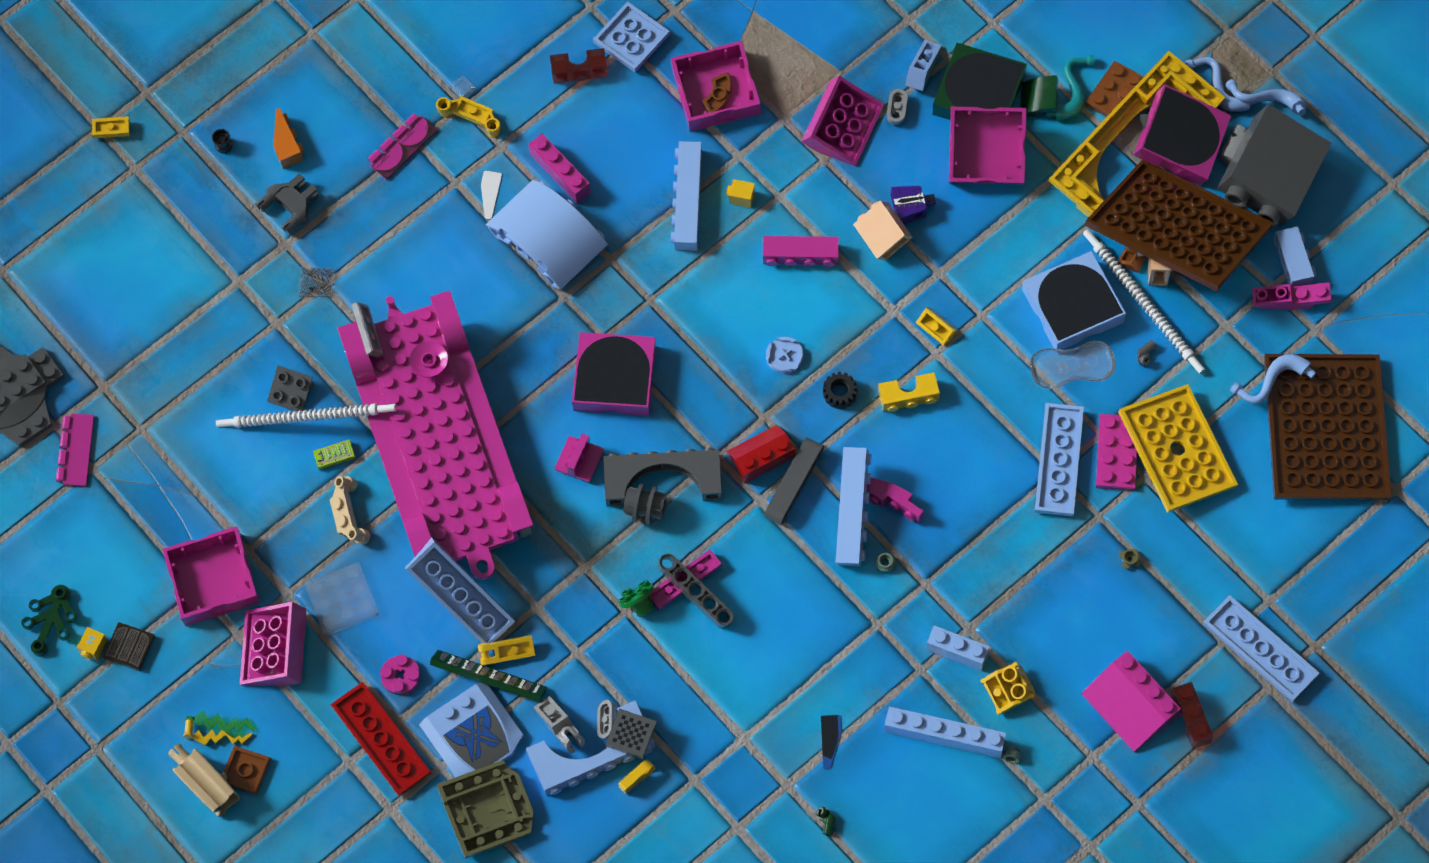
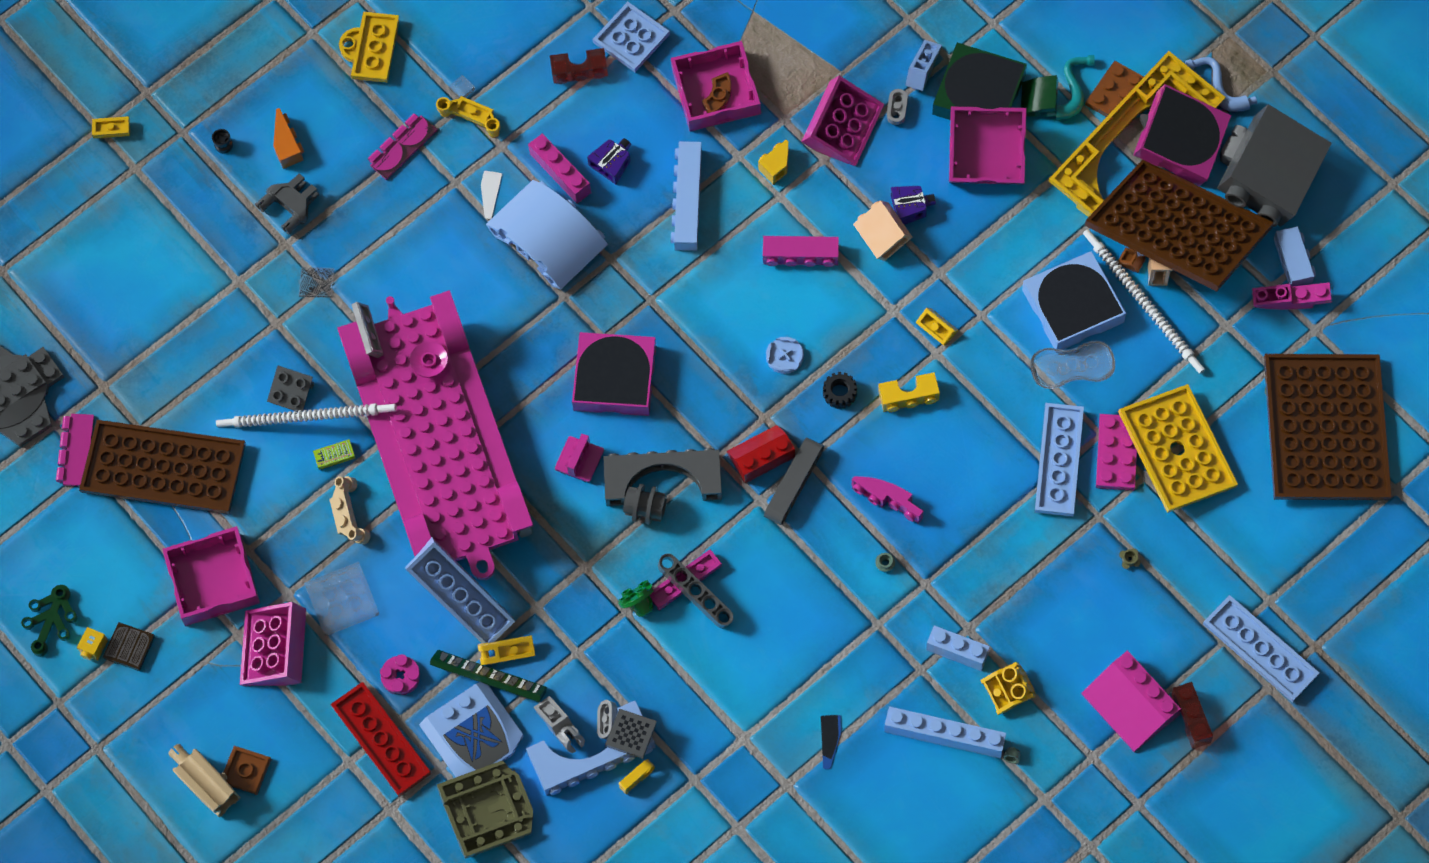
(162, 466): none -> reddish brown plate
(225, 729): piece -> none
(371, 46): none -> yellow plate
(611, 159): none -> dark purple torso
(741, 193): yellow brick -> none
(775, 163): none -> yellow slope
(828, 819): dark green arm -> none
(852, 506): light blue brick -> none
(1143, 353): dark grey arm -> none
(1282, 96): light blue animal -> none
(1282, 363): light blue animal -> none

